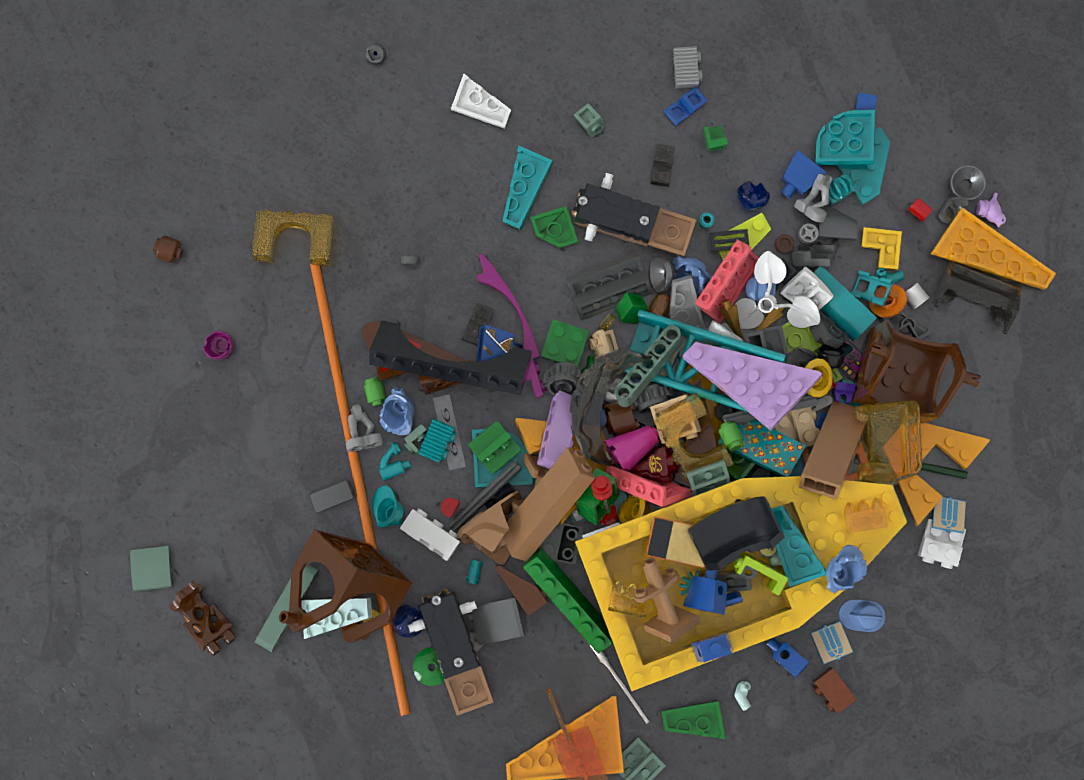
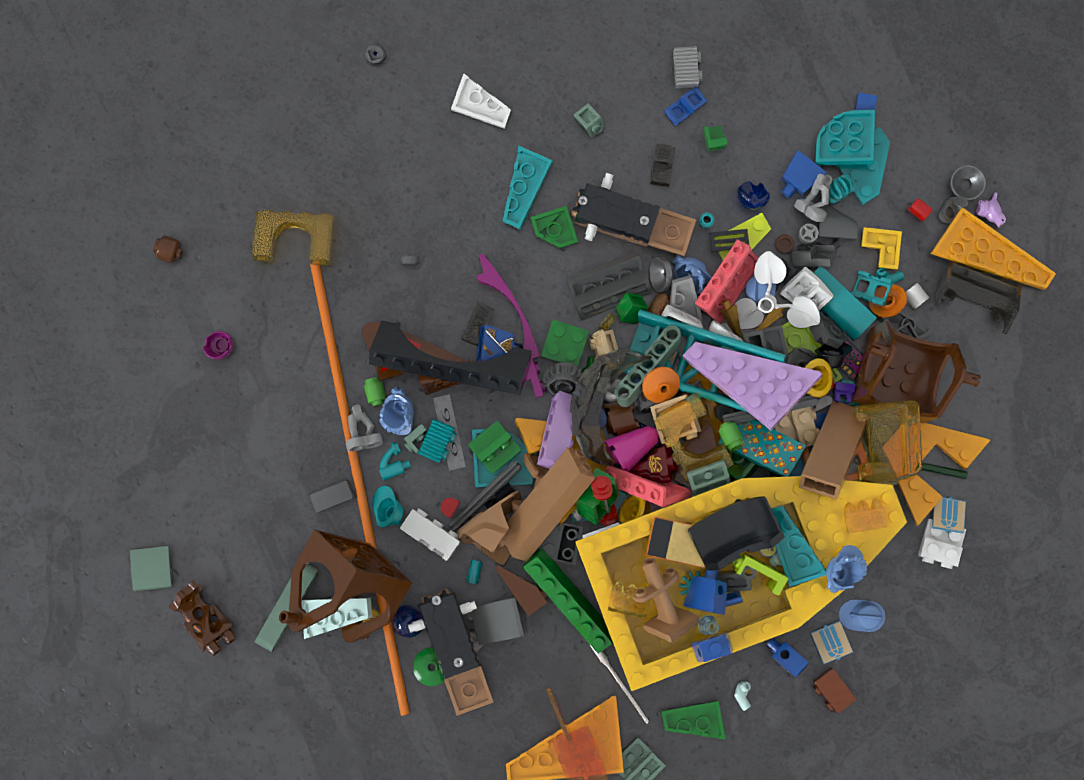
(658, 378): none -> orange dish
(678, 315): none -> white slope
(705, 623): none -> clear light blue cone

